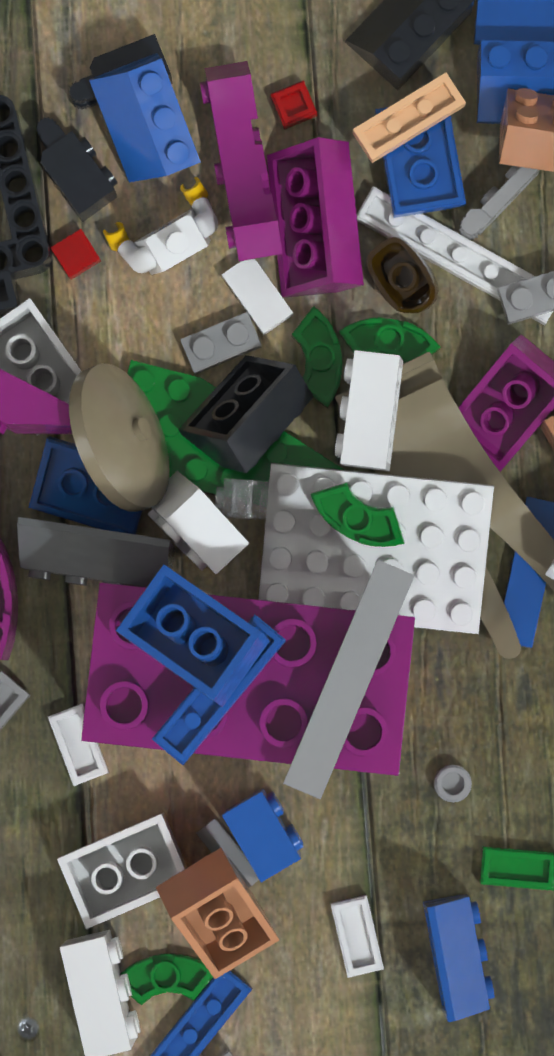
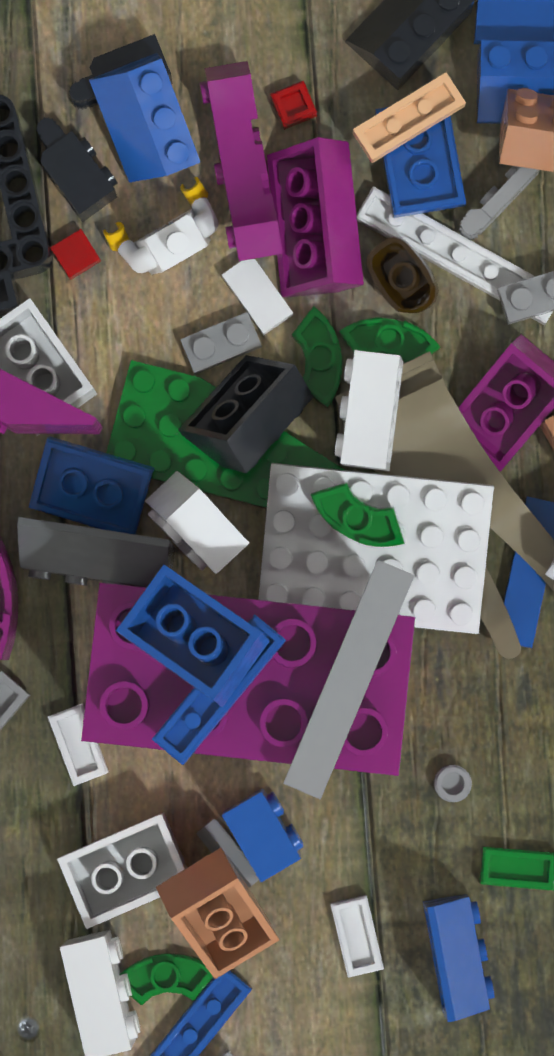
(119, 437): dark tan dish -> none
(243, 499): clear brick -> none

